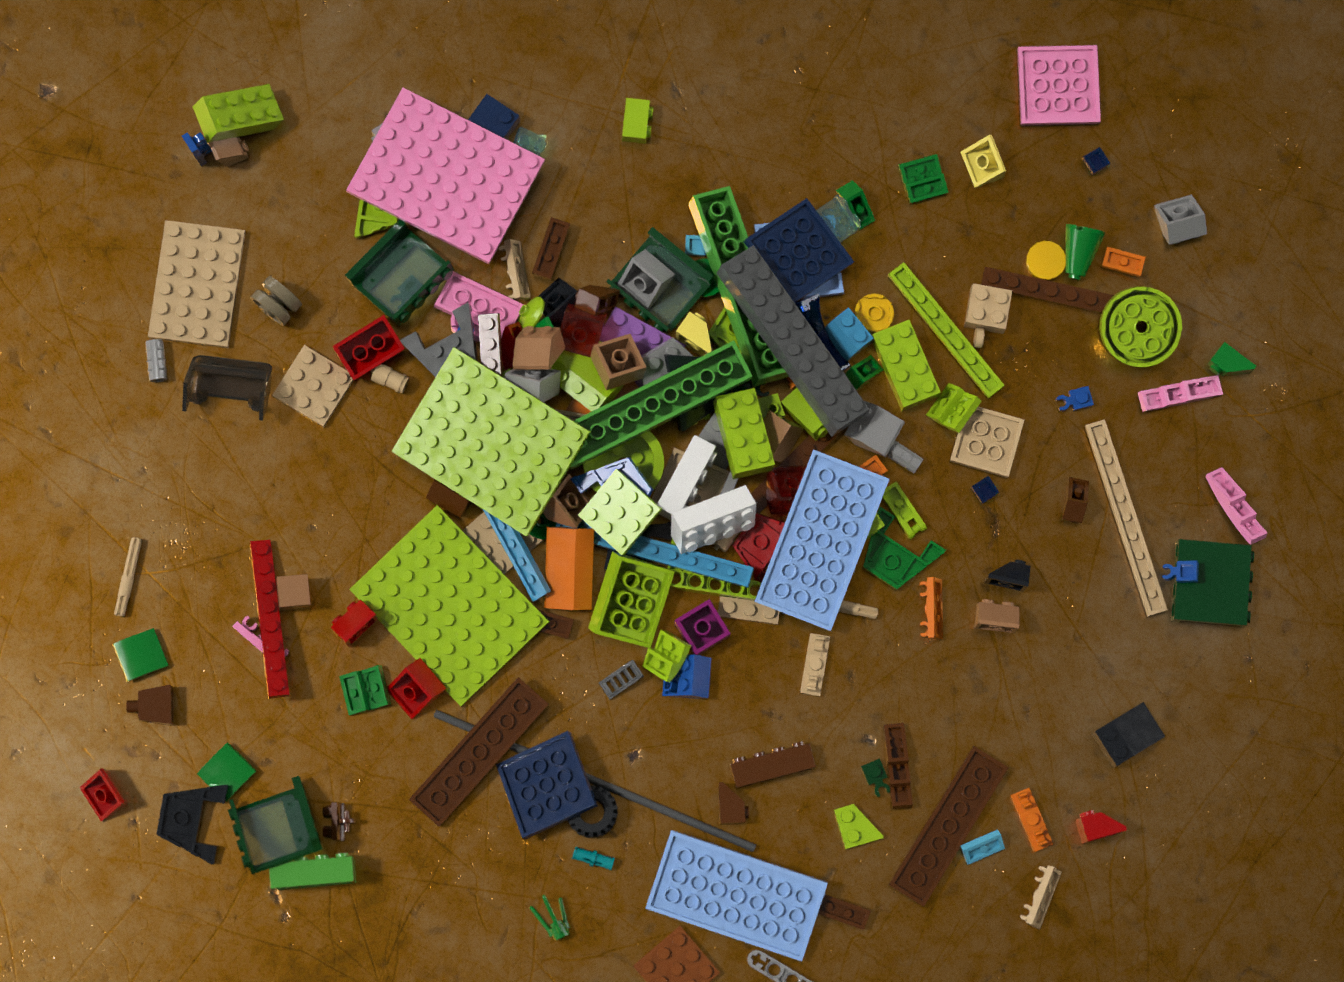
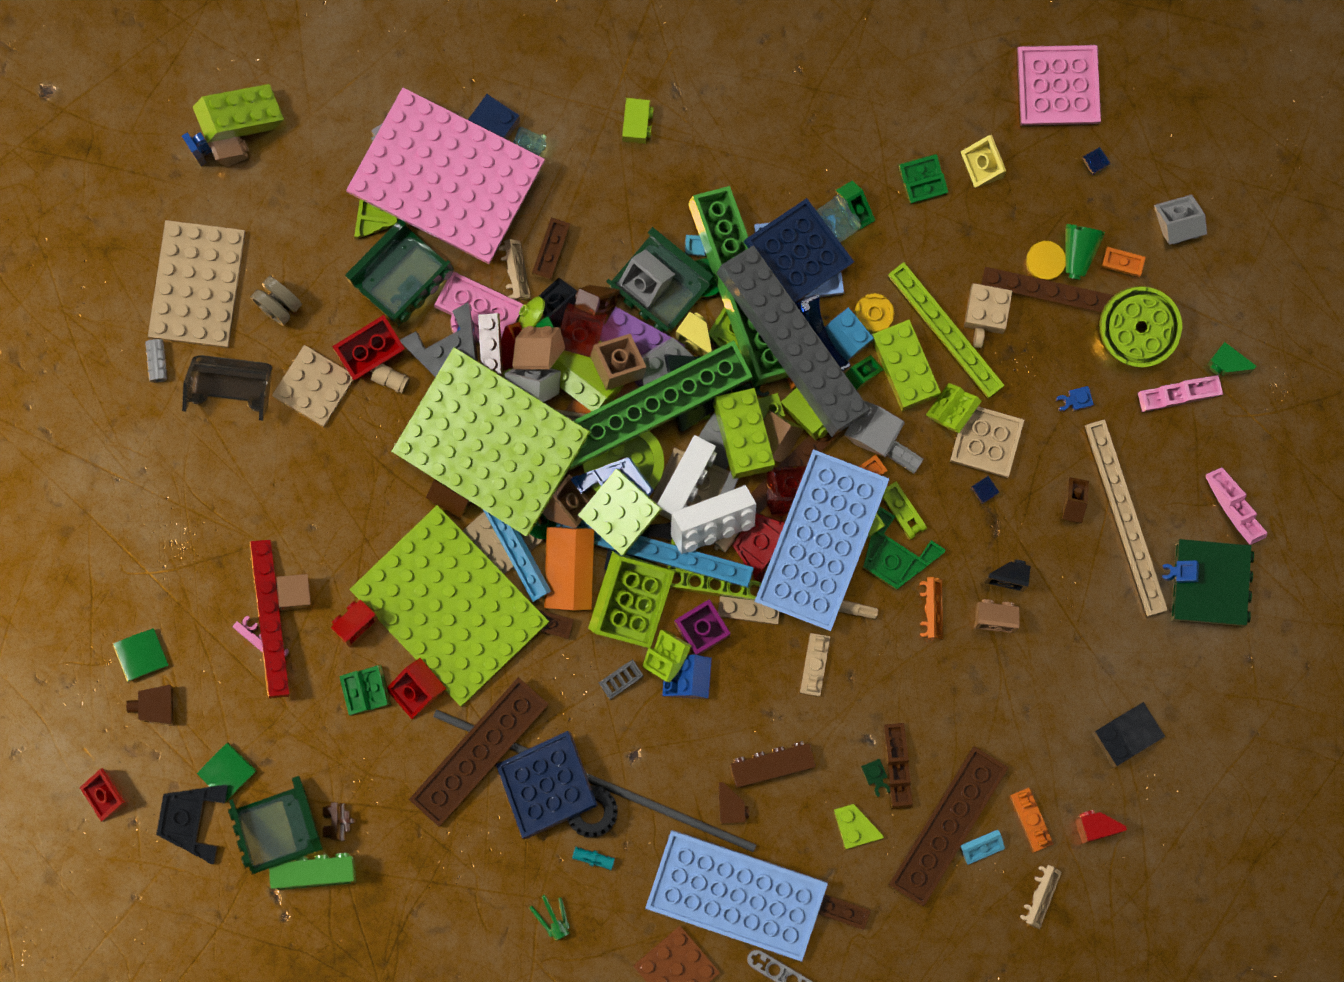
(128, 577): tan axle -> none

